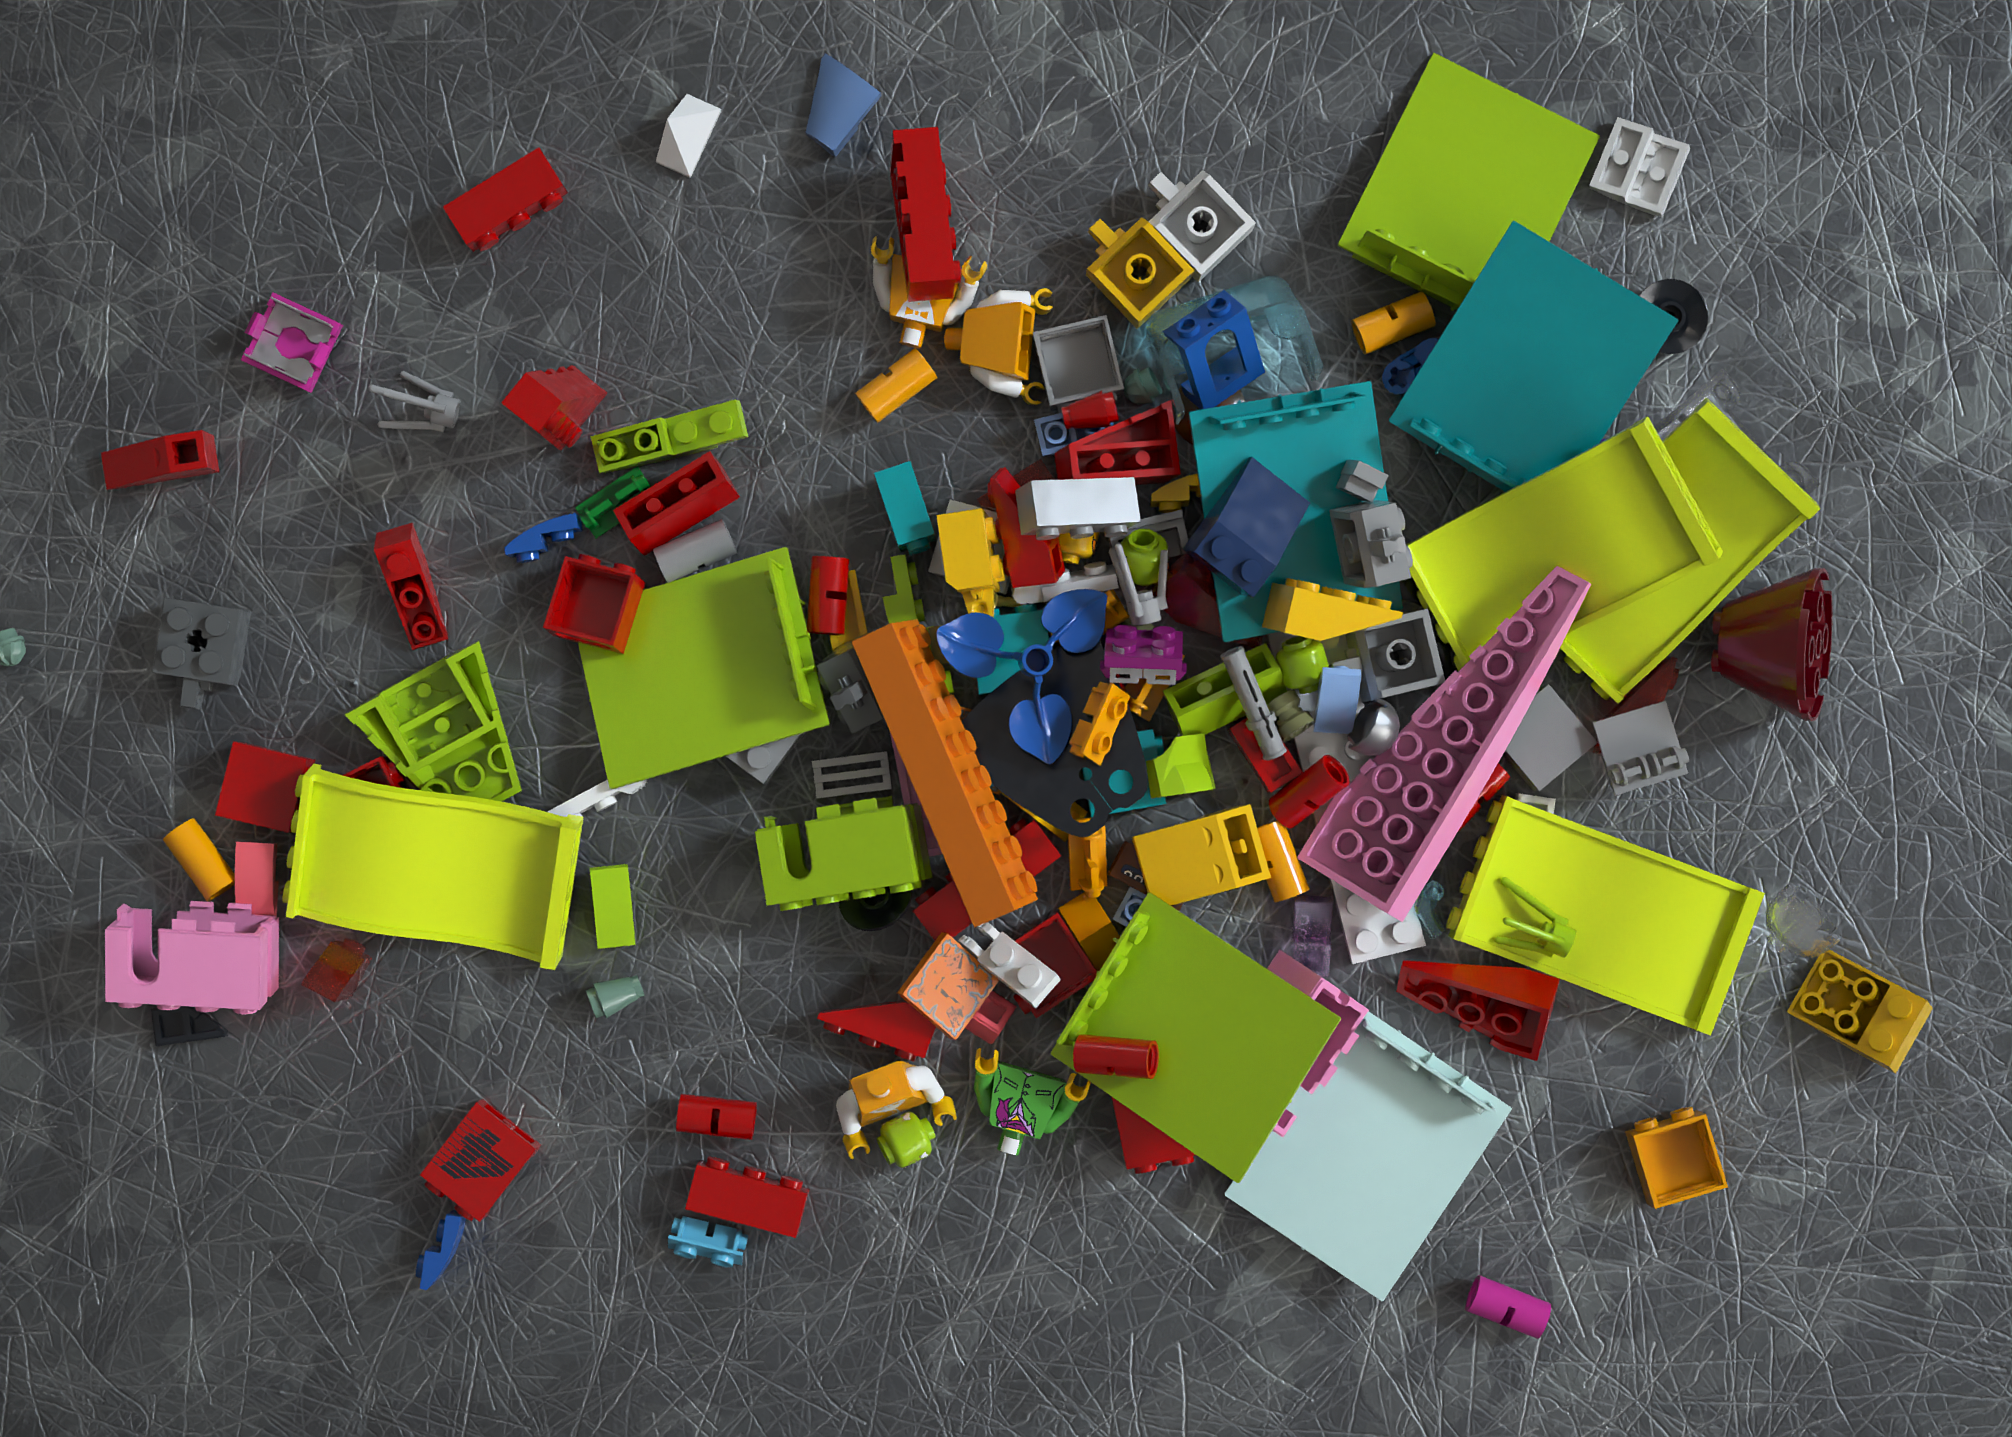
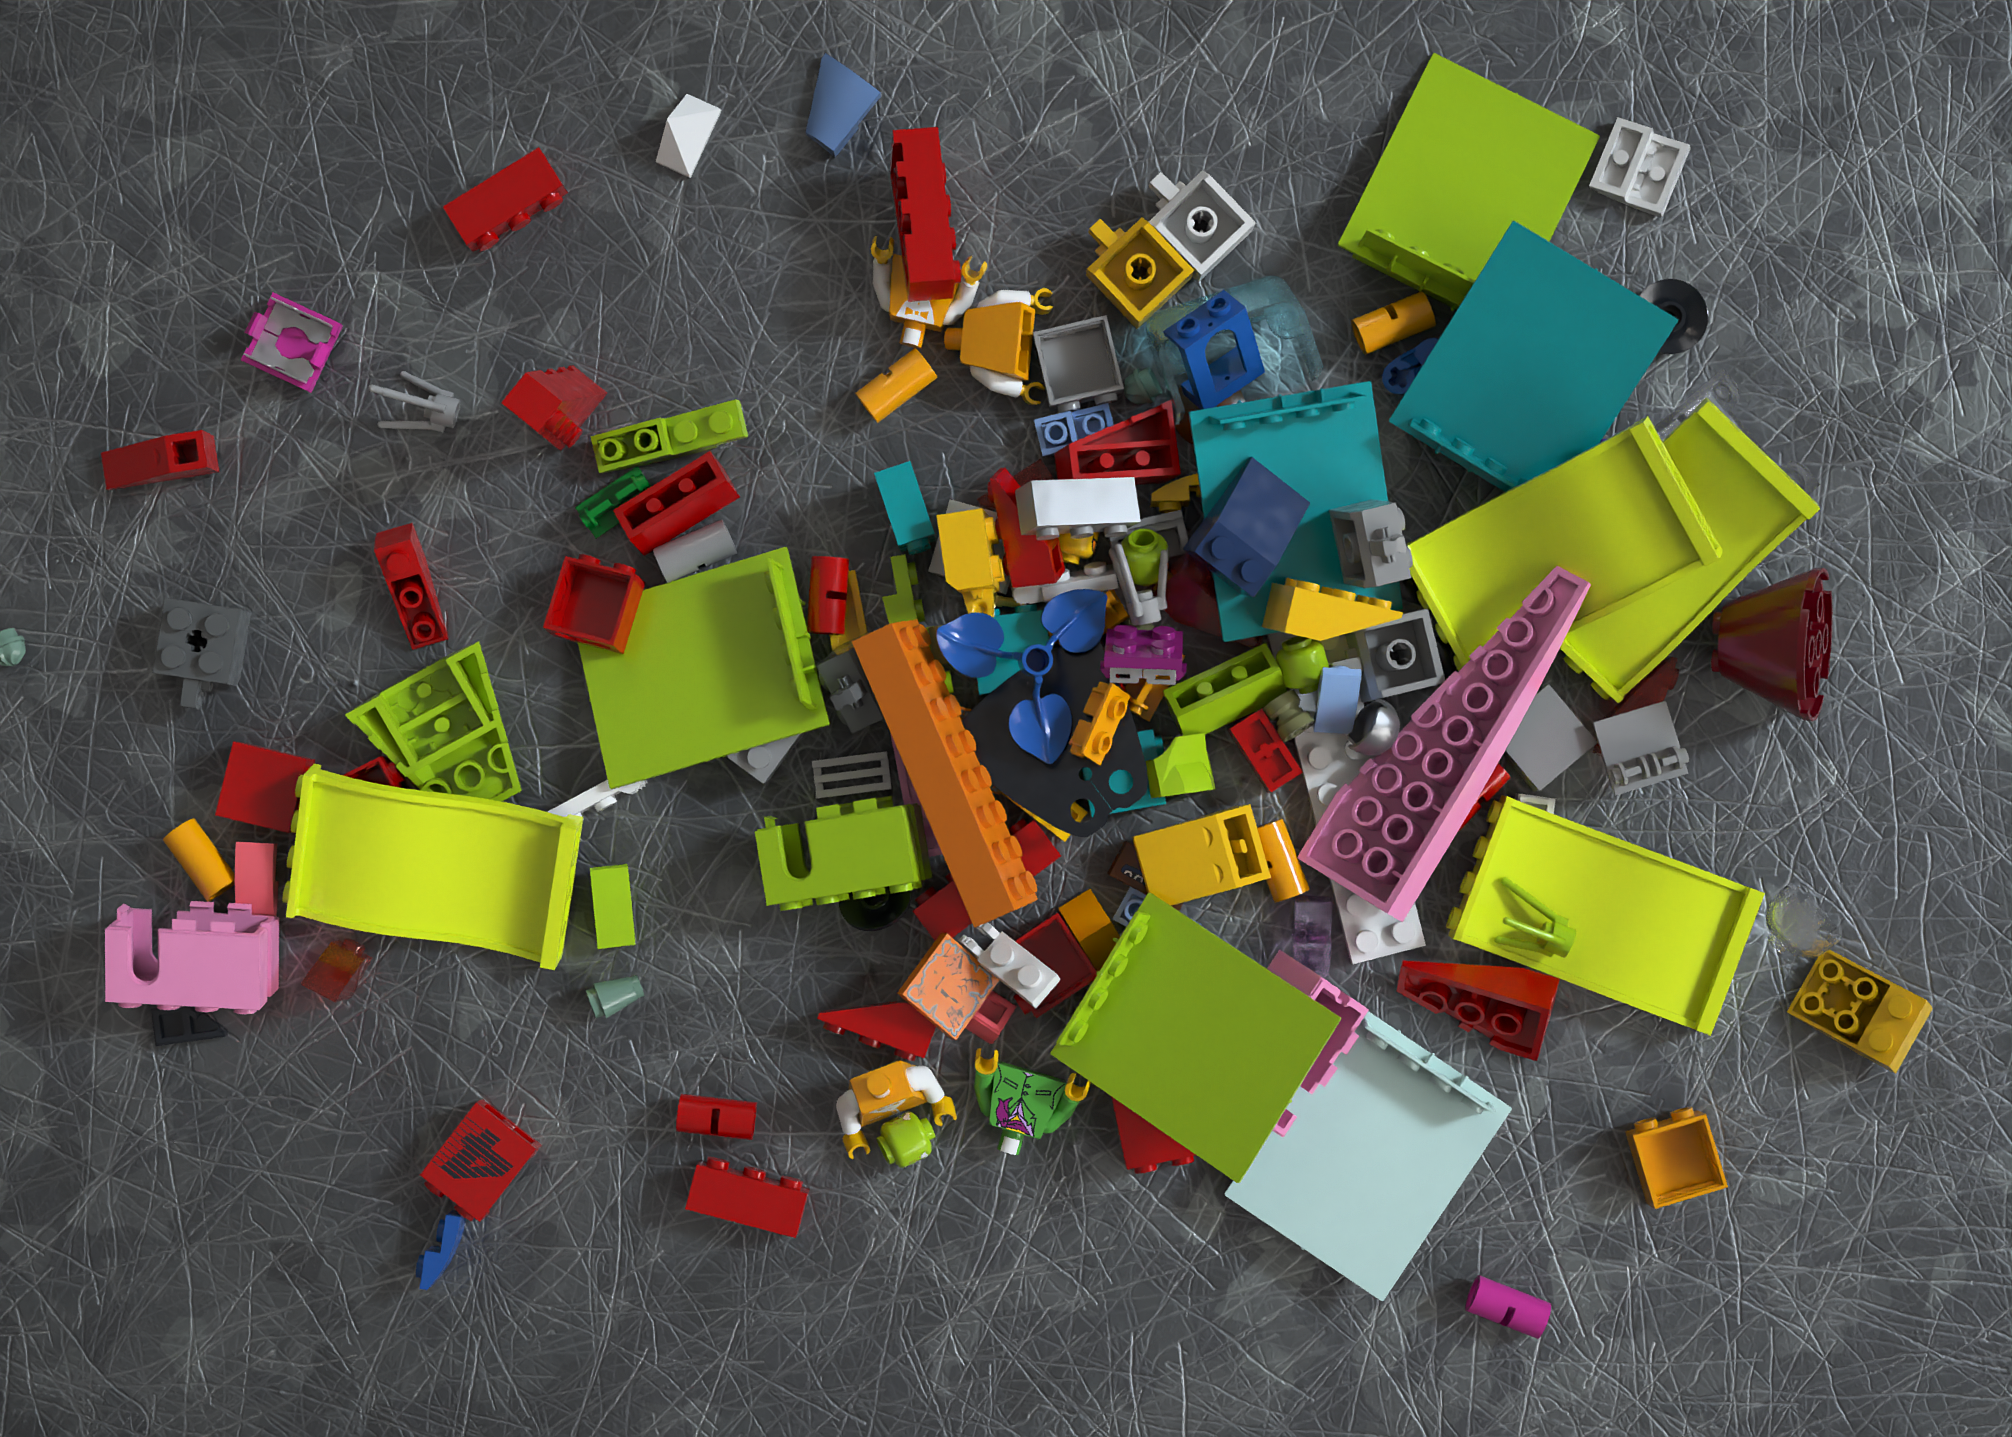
(533, 541): blue slope -> none
(692, 1241): medium azure hinge -> none
(1088, 862): light orange hinge -> none
(1091, 411): red cone -> none
(1116, 1055): red pin -> none
(1259, 717): light grey pin -> none
(1309, 791): red pin -> none
(1361, 480): light grey piece -> none
(1425, 906): clear light blue arm -> none

